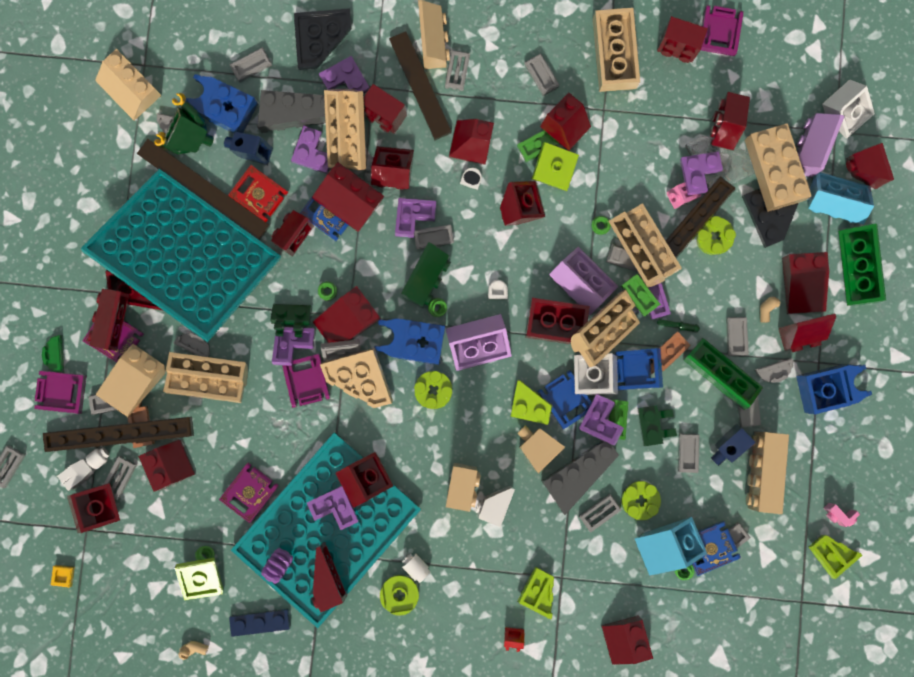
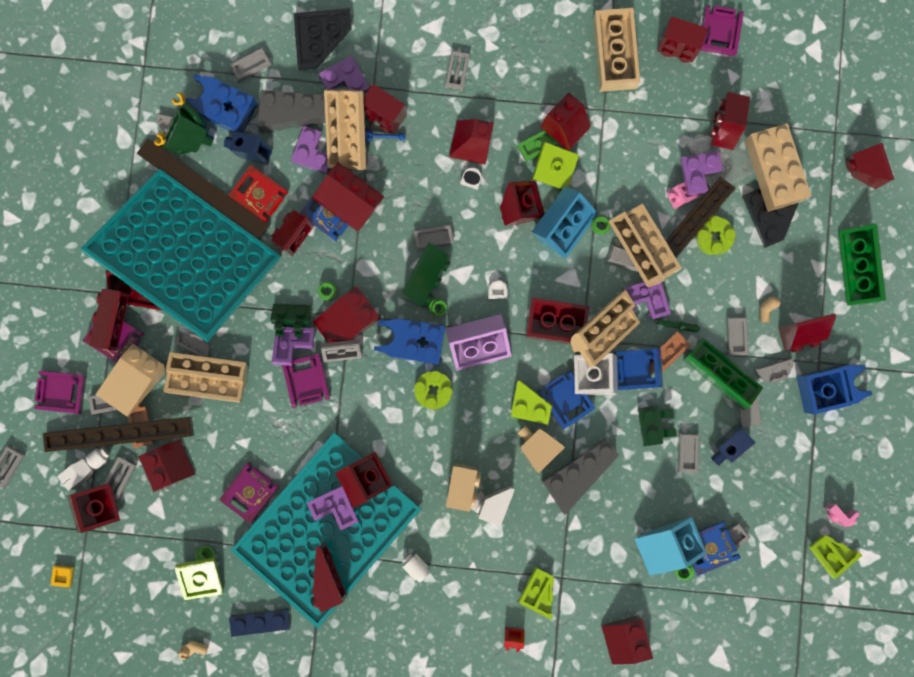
(53, 354): green tile -> none
(126, 85): tan slope -> none
(277, 565): medium lavender gear -> none
(359, 377): tan plate -> none
(369, 135): none -> blue hinge
(392, 167): dark red slope -> none
(392, 603): lime plate -> none
(411, 210): medium lavender plate -> none
(420, 85): dark brown tile -> none
(433, 35): tan slope -> none
(541, 74): light grey tile -> none
(565, 221): none -> dark azure slope
(583, 280): lavender slope -> none
(596, 421): medium lavender plate -> none
(613, 503): light grey tile -> none
(619, 415): bright green plate -> none
(640, 295): bright green plate -> none
(649, 508): lime plate -> none
(767, 472): tan brick -> none
(806, 282): dark red slope -> none
(818, 141): lavender slope -> none
(840, 198): medium azure slope -> none
(853, 103): white slope -> none

